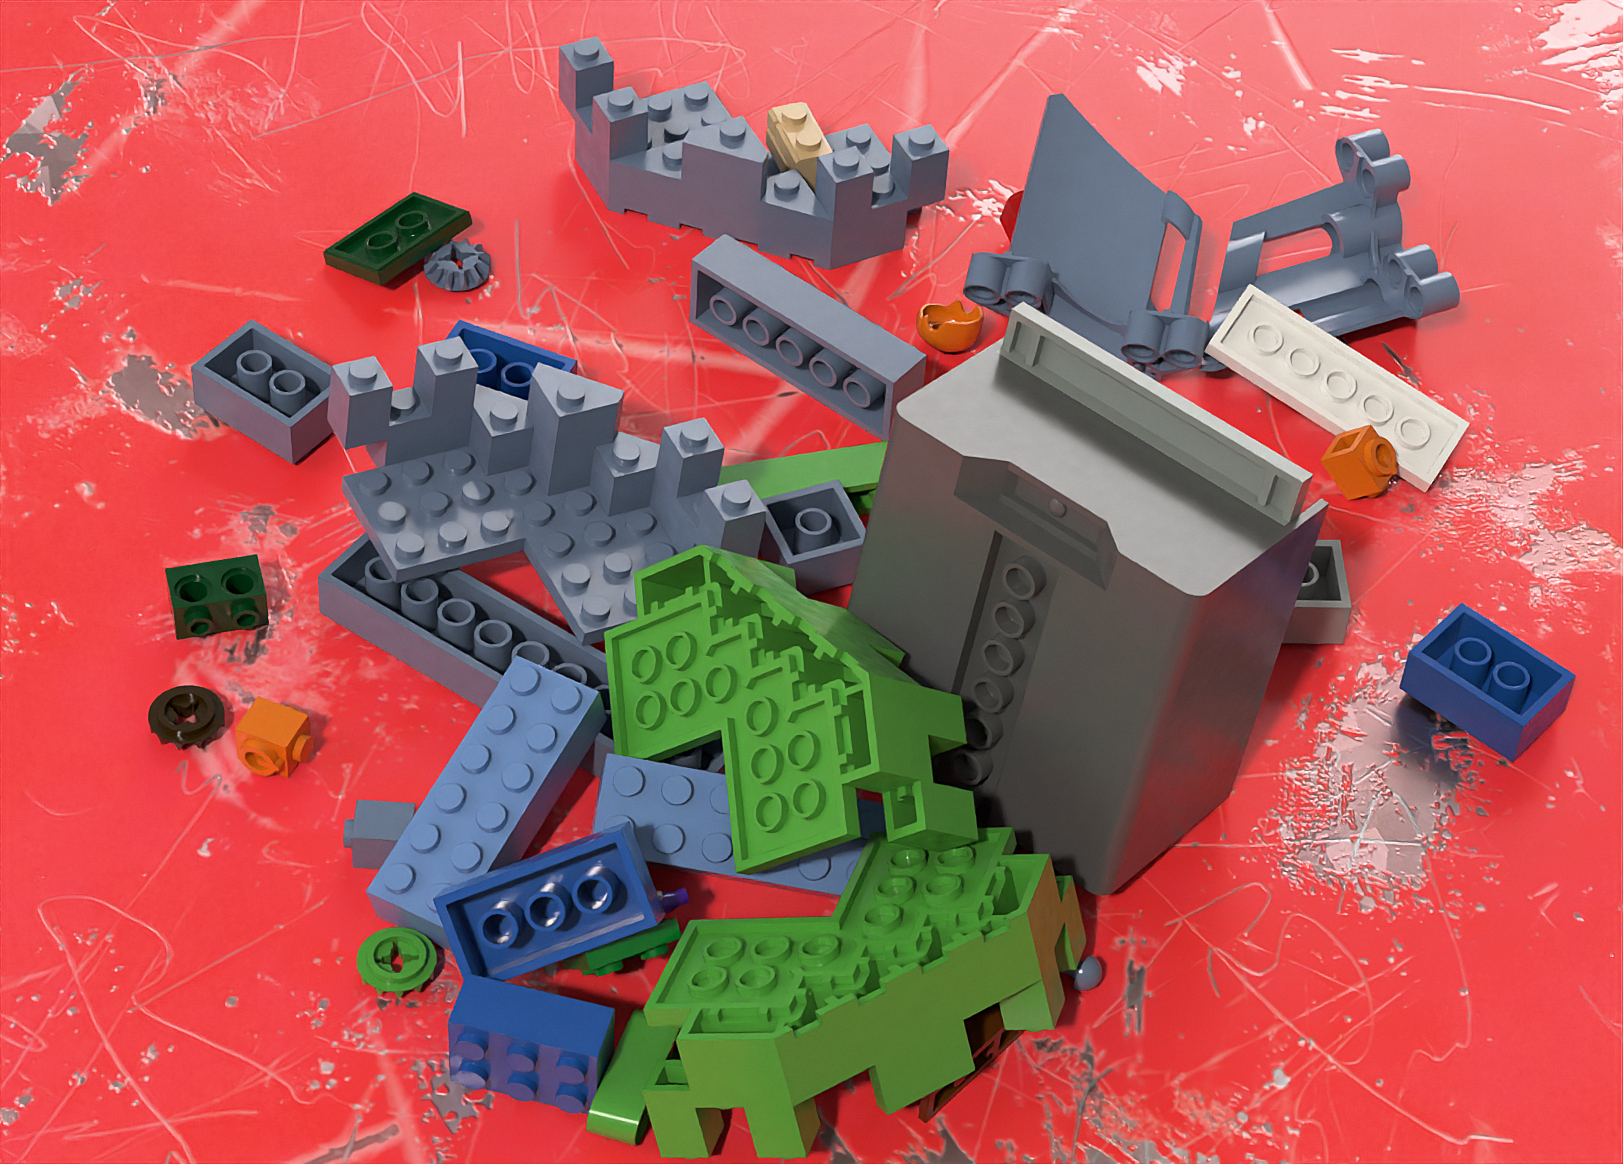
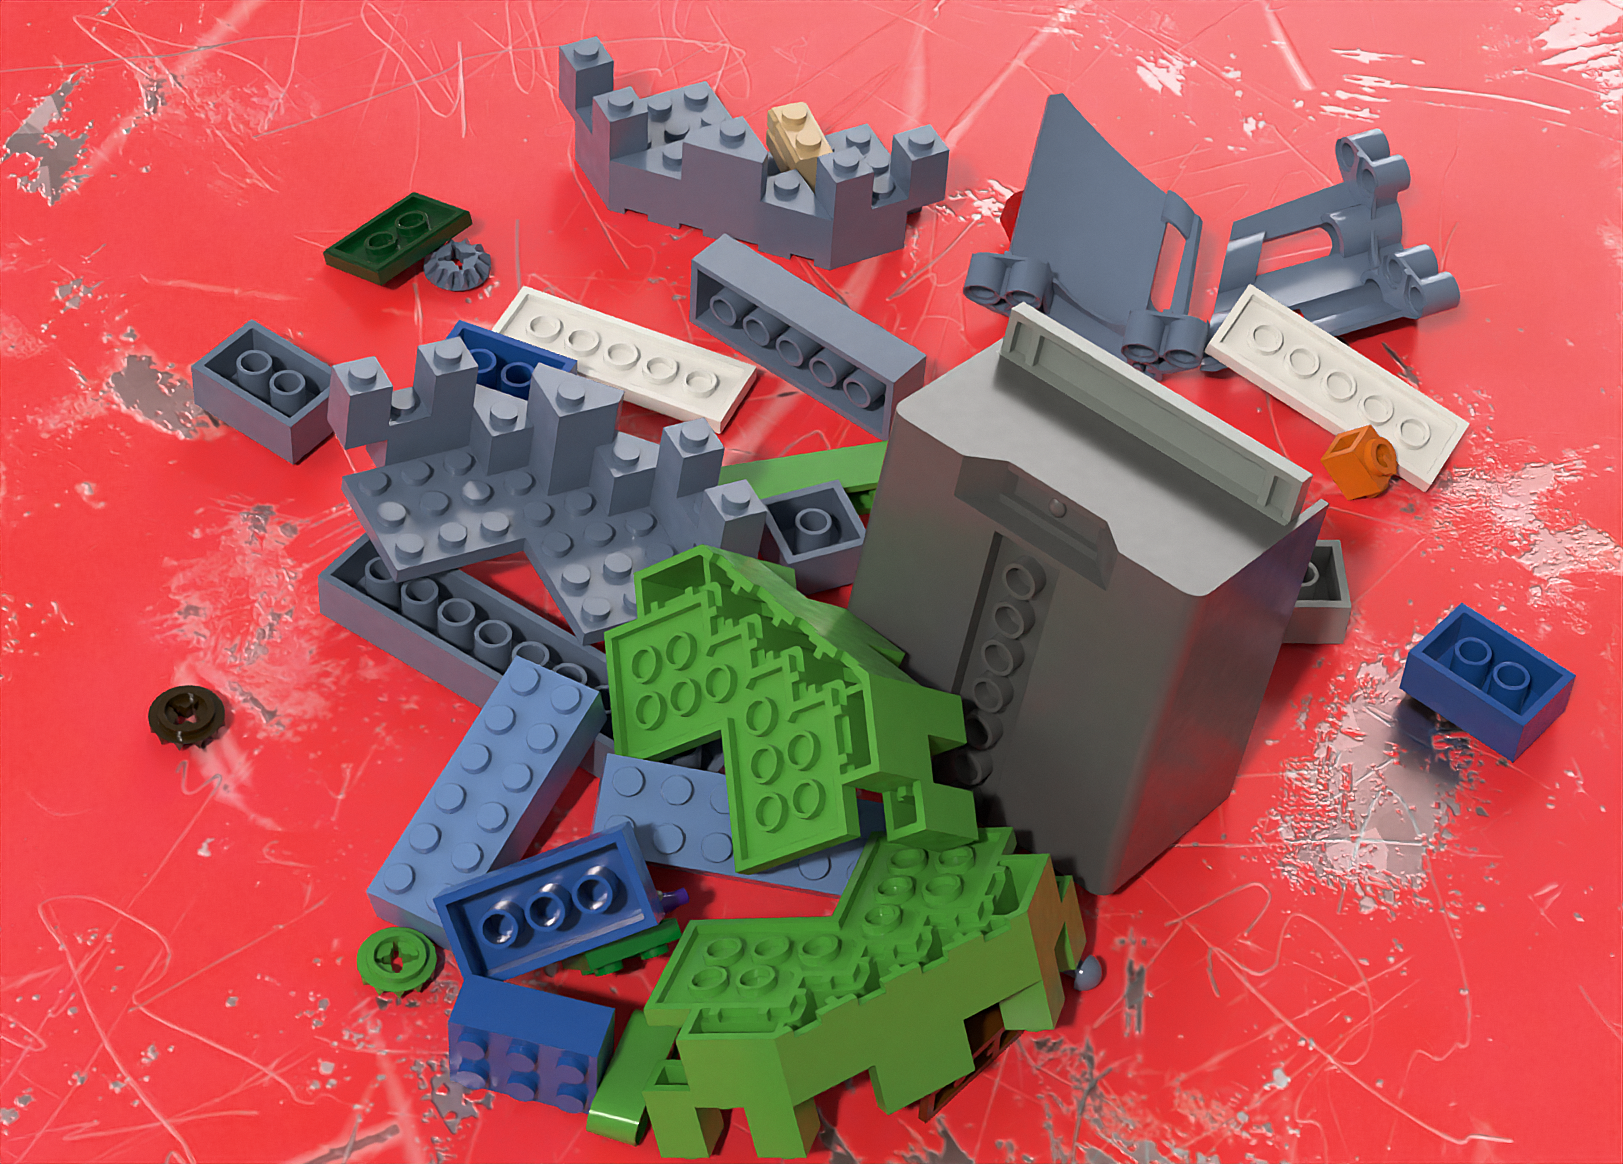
(217, 596): dark green brick -> none
(273, 738): orange brick -> none
(375, 830): sand blue brick -> none
(646, 364): none -> white plate
(949, 326): orange hair -> none

